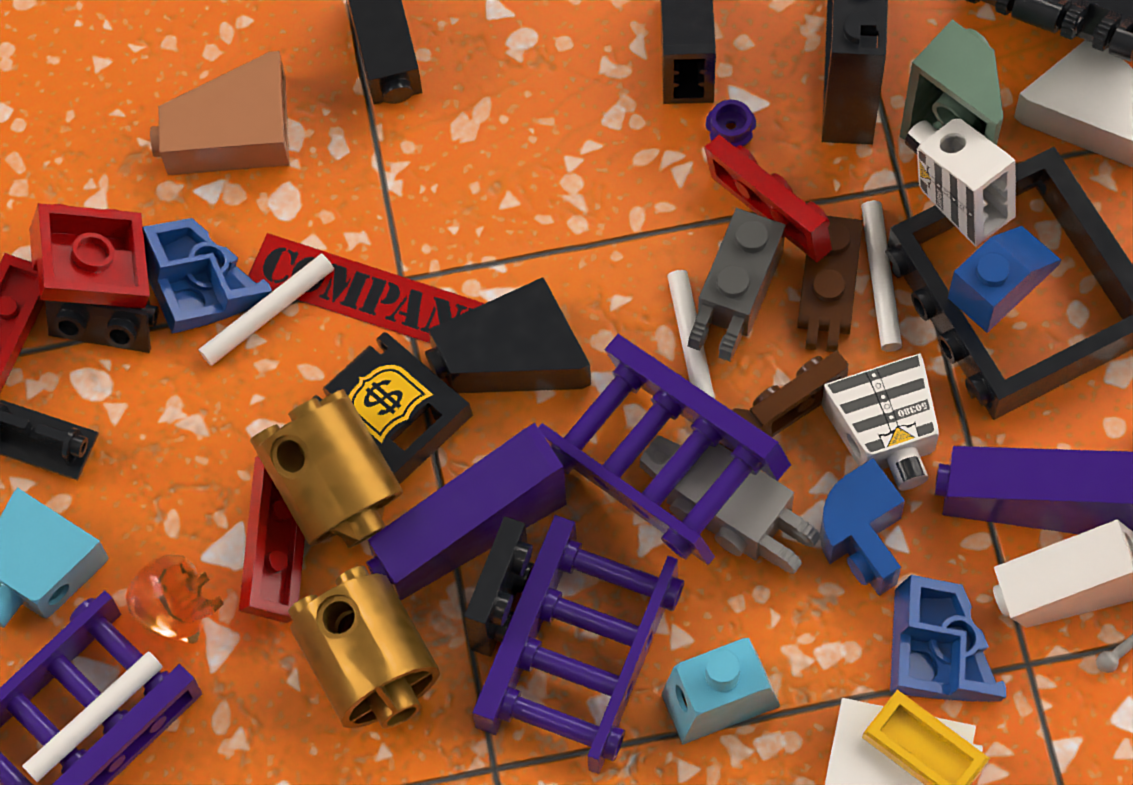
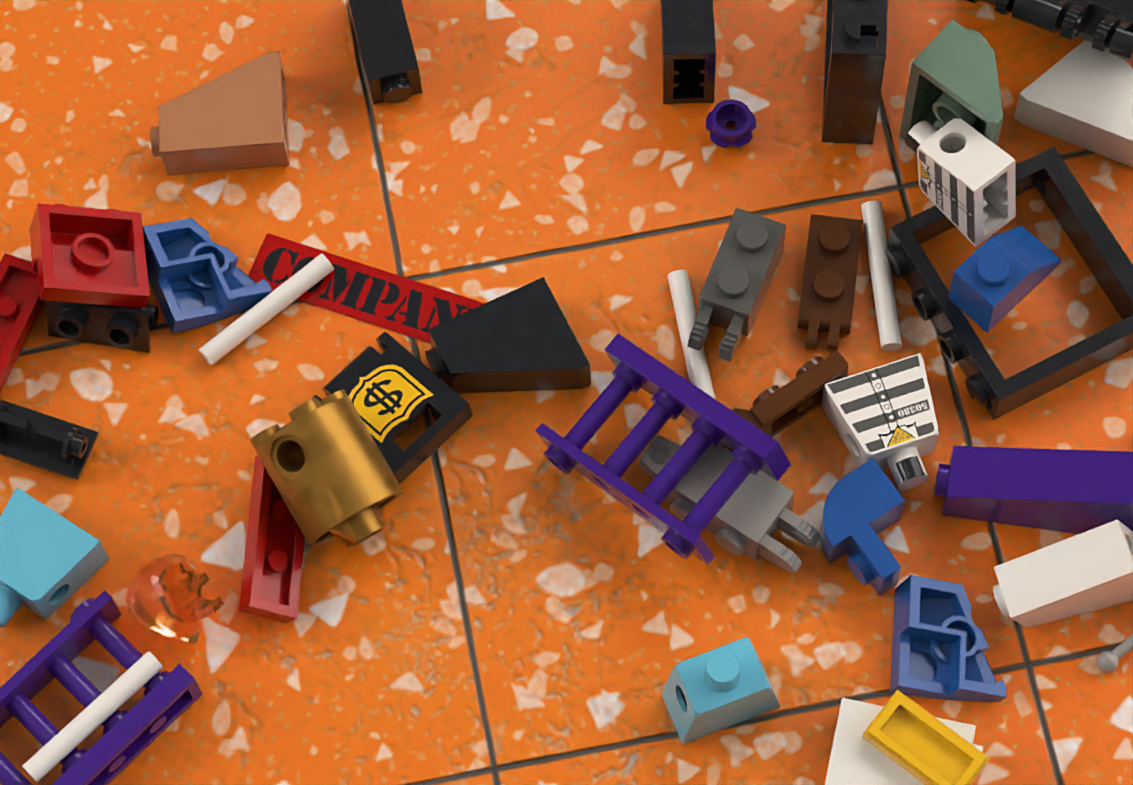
(364, 650): pearl gold cylinder -> none
(464, 516): dark purple slope -> none
(500, 580): black plate -> none
(524, 652): dark purple fence -> none
(769, 196): red plate -> none

